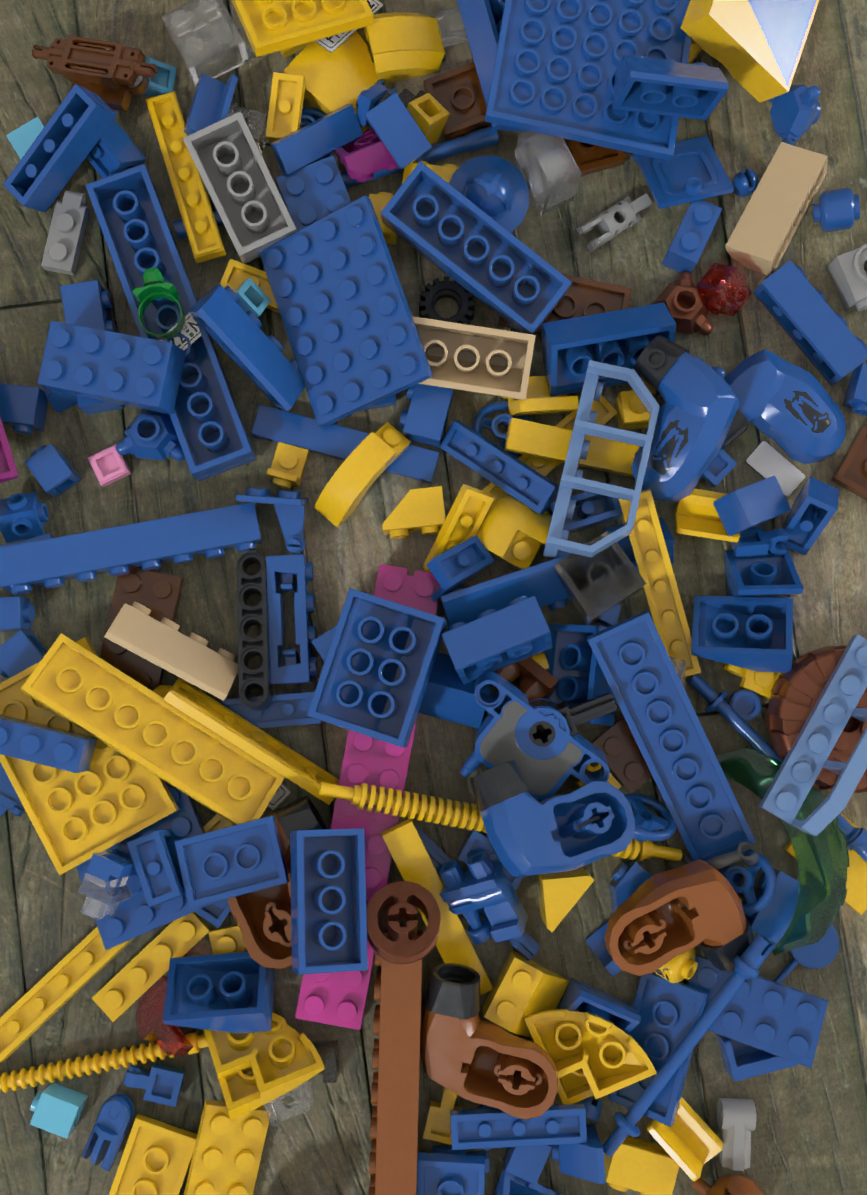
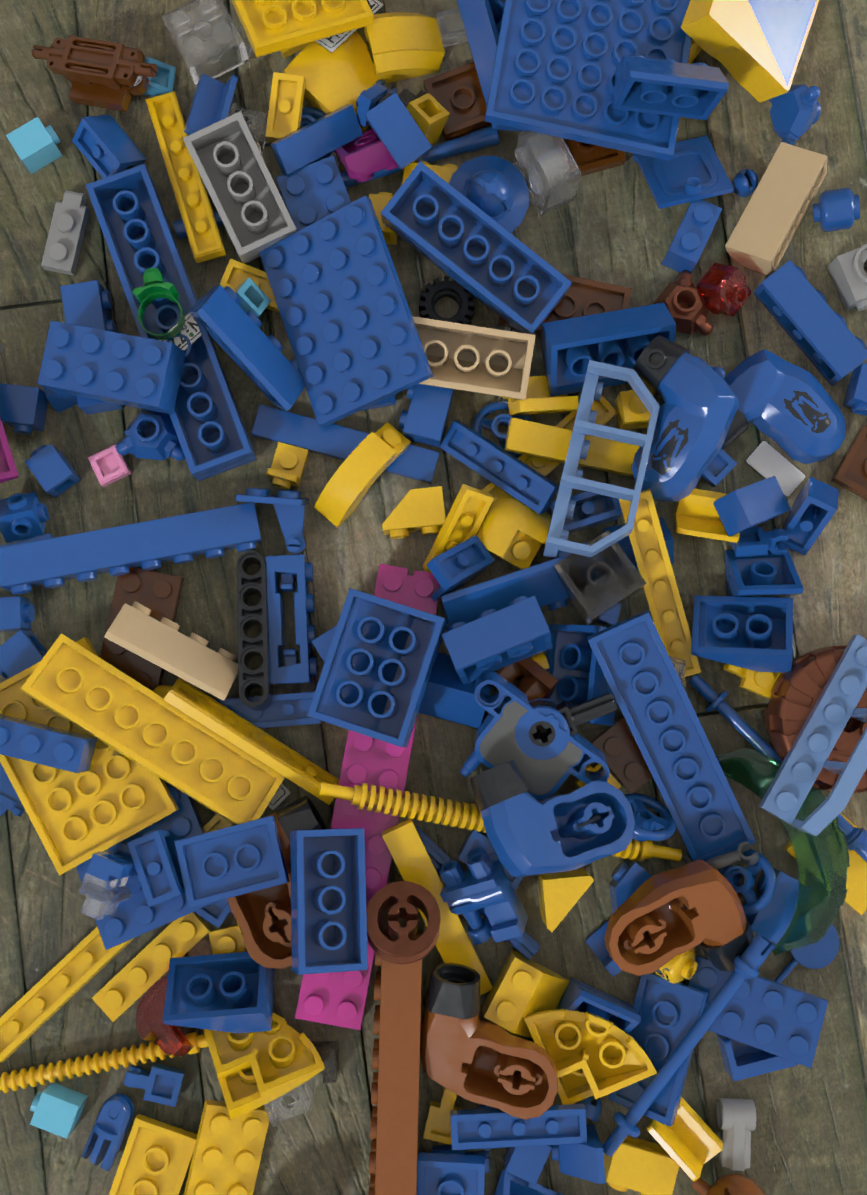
(59, 149): blue brick -> none
(626, 214): light grey hinge -> none
(746, 704): blue tile -> none

